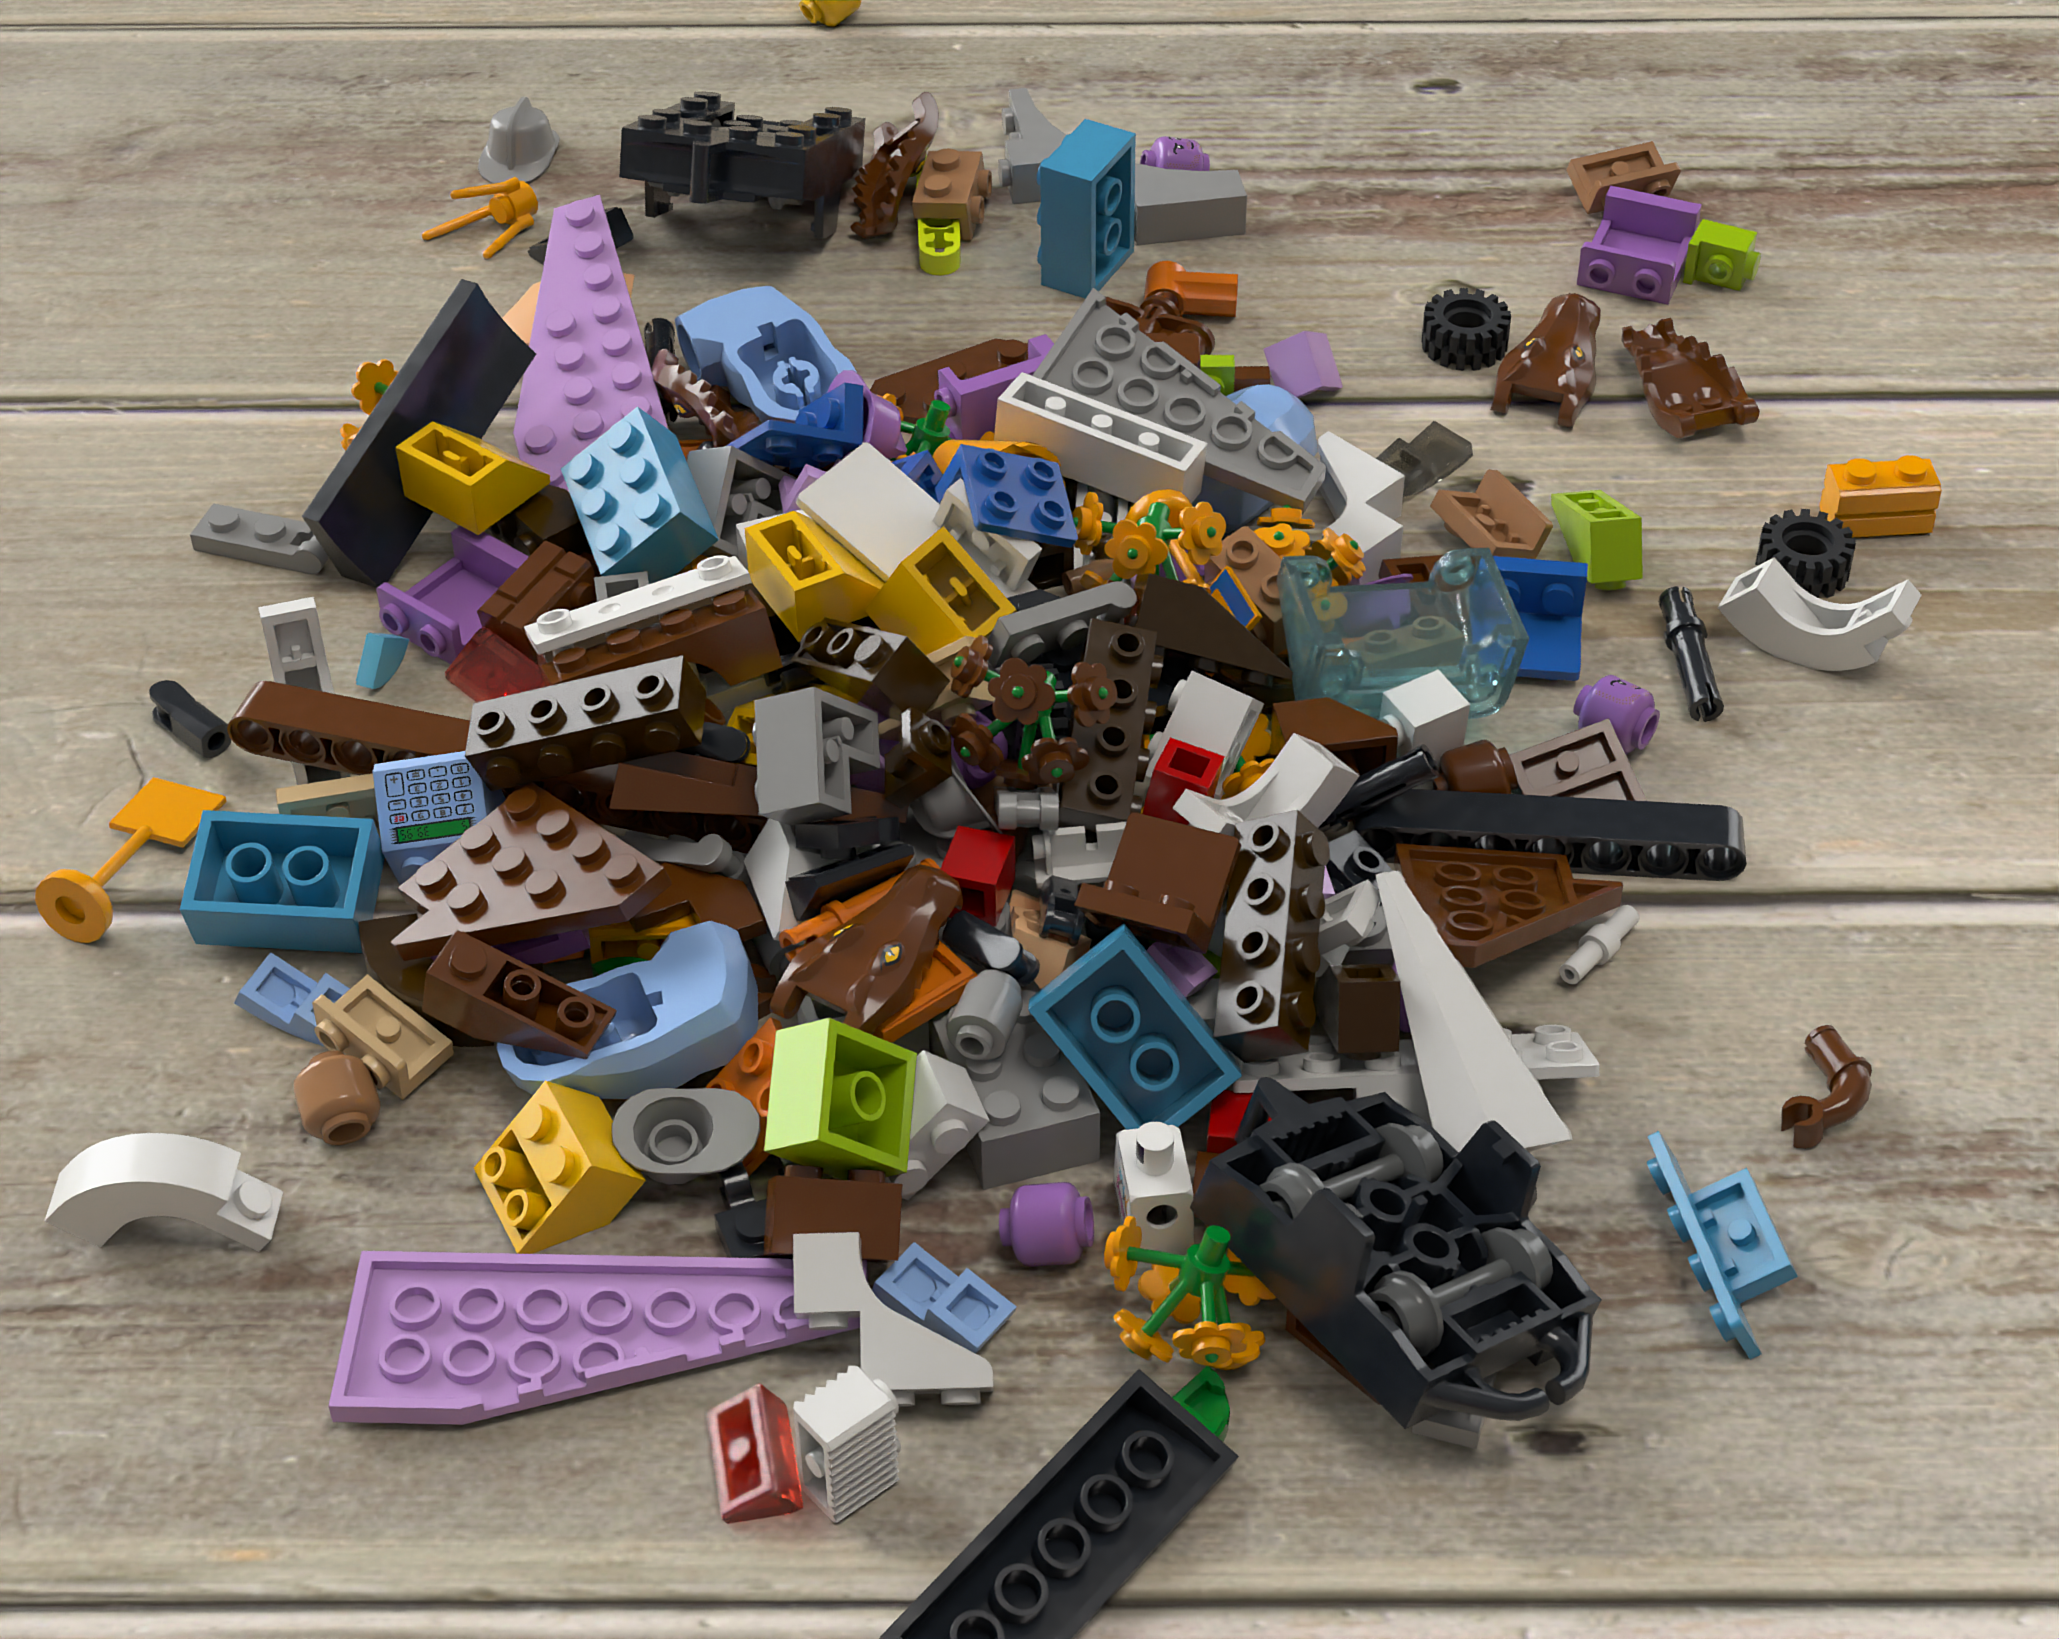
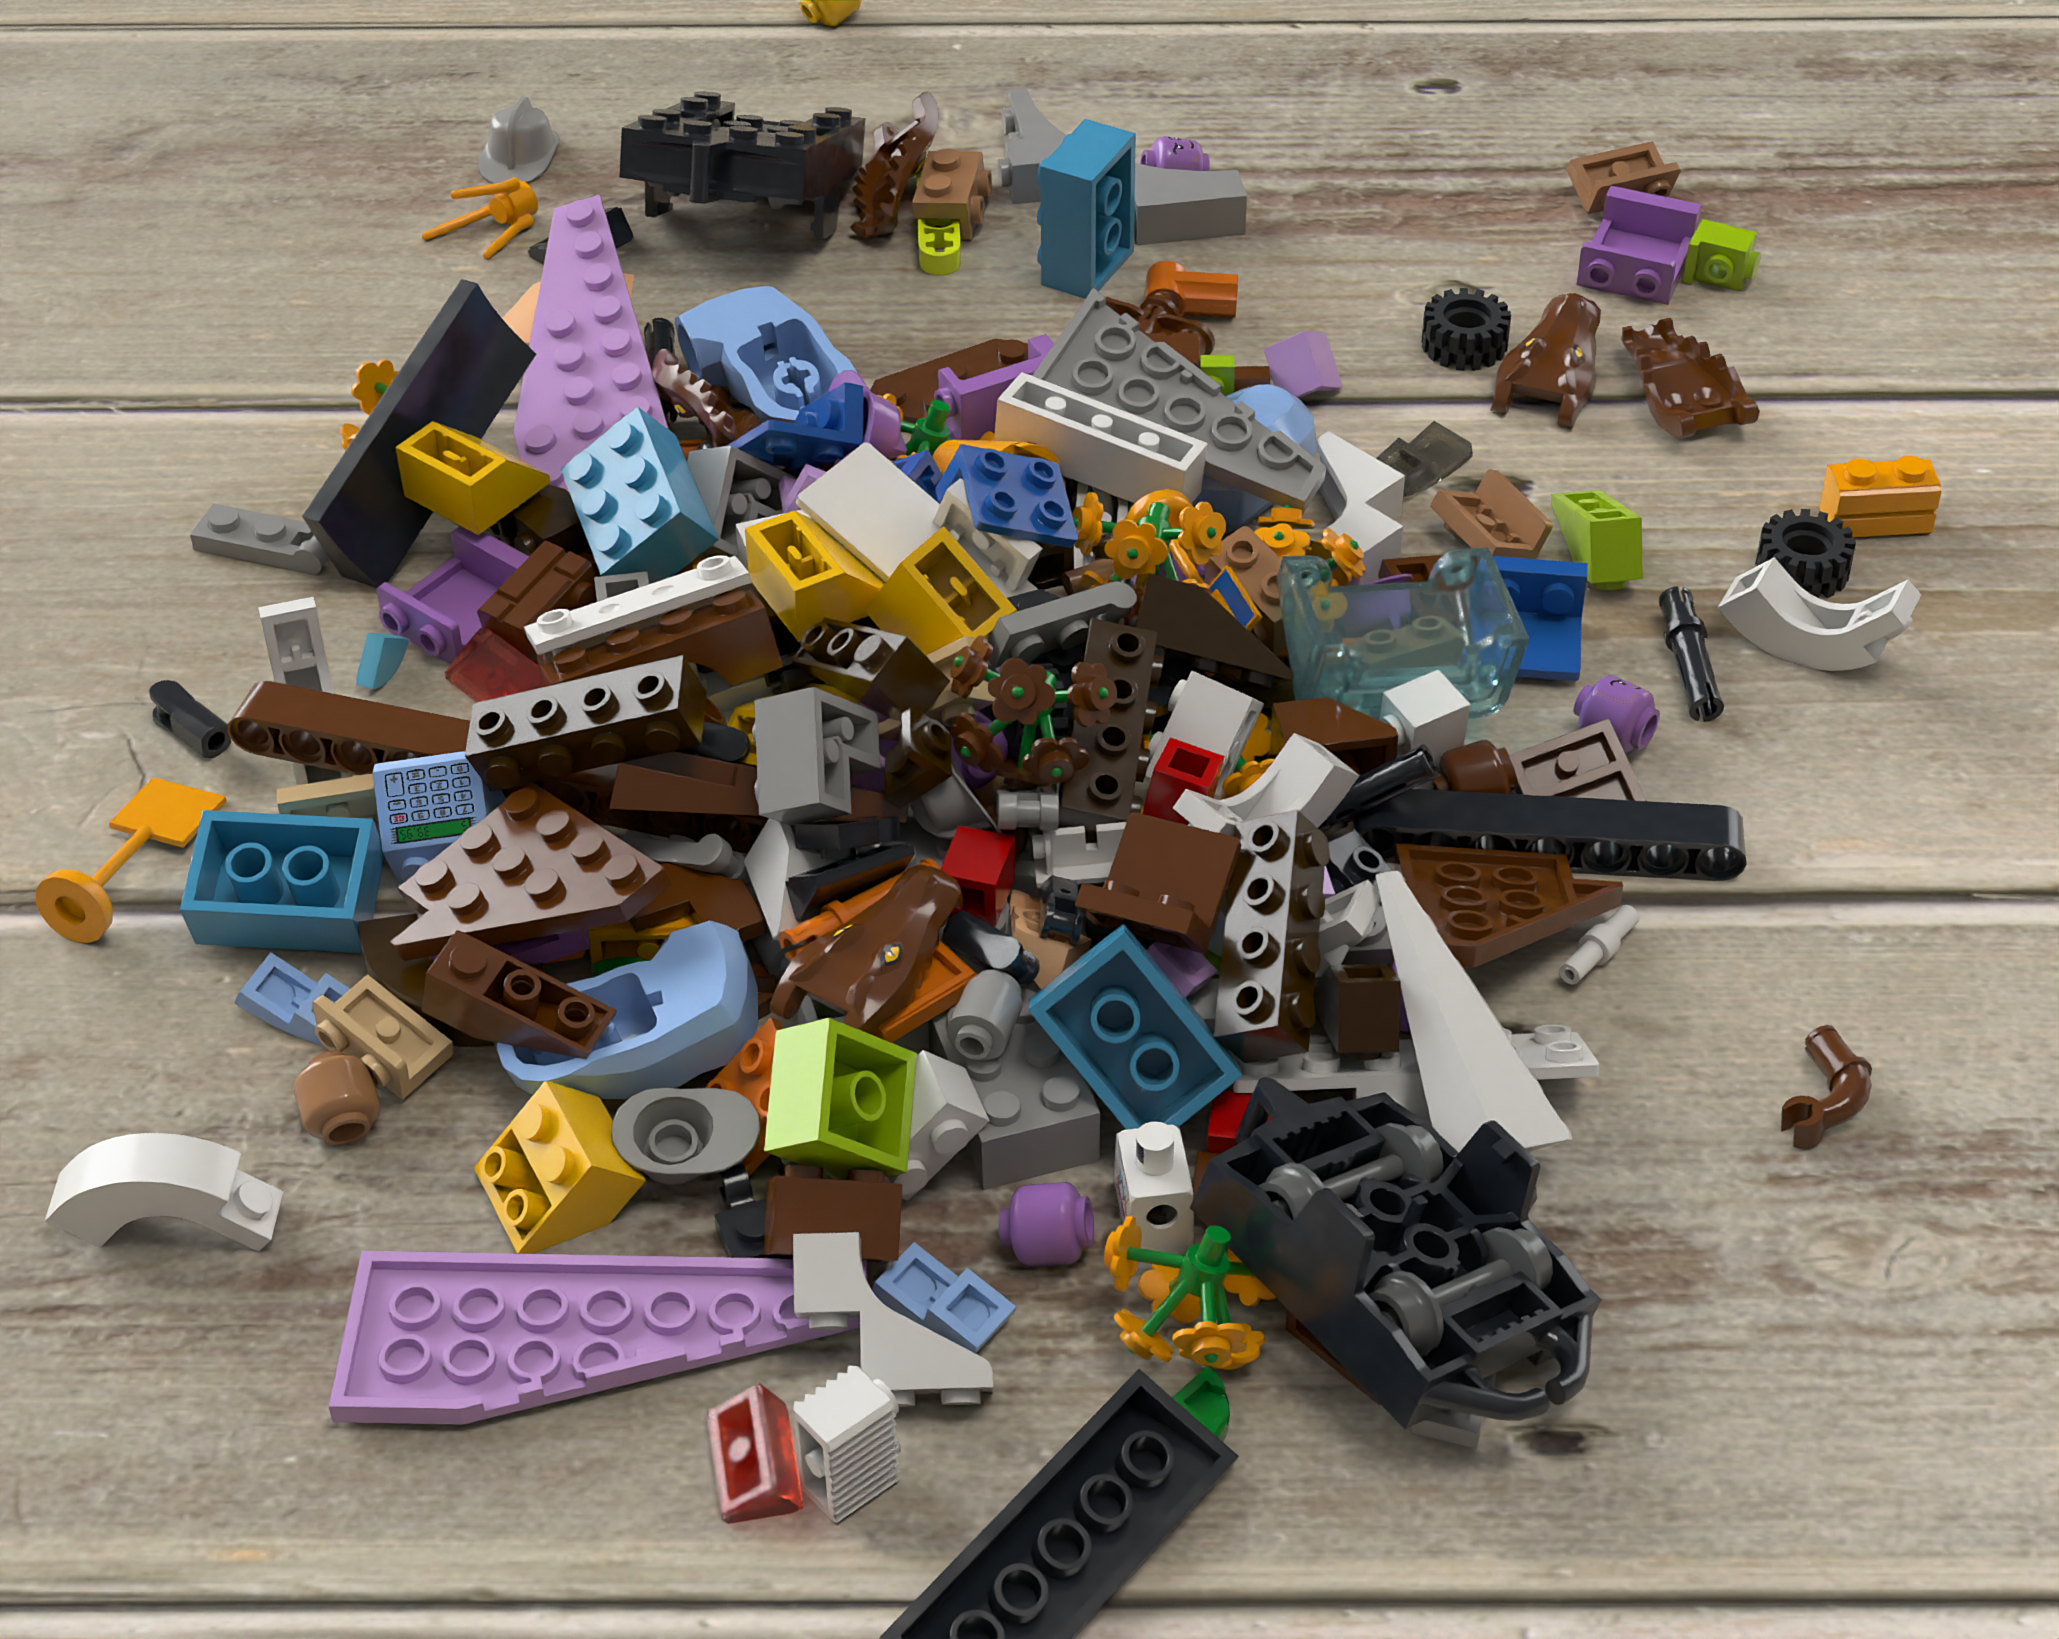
(1733, 1239): dark azure bracket -> none

